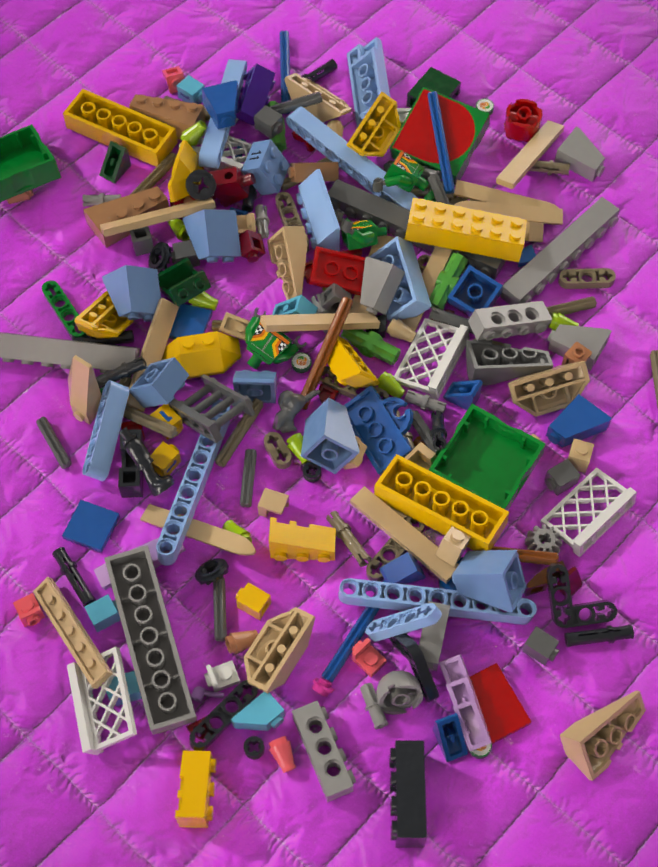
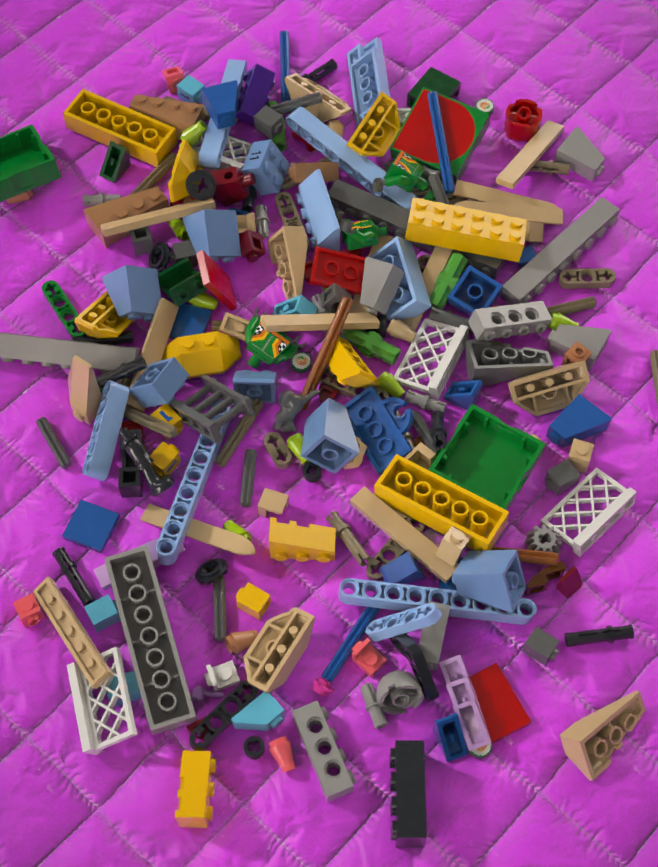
(216, 280): none -> red tile
(573, 610): black beam -> none

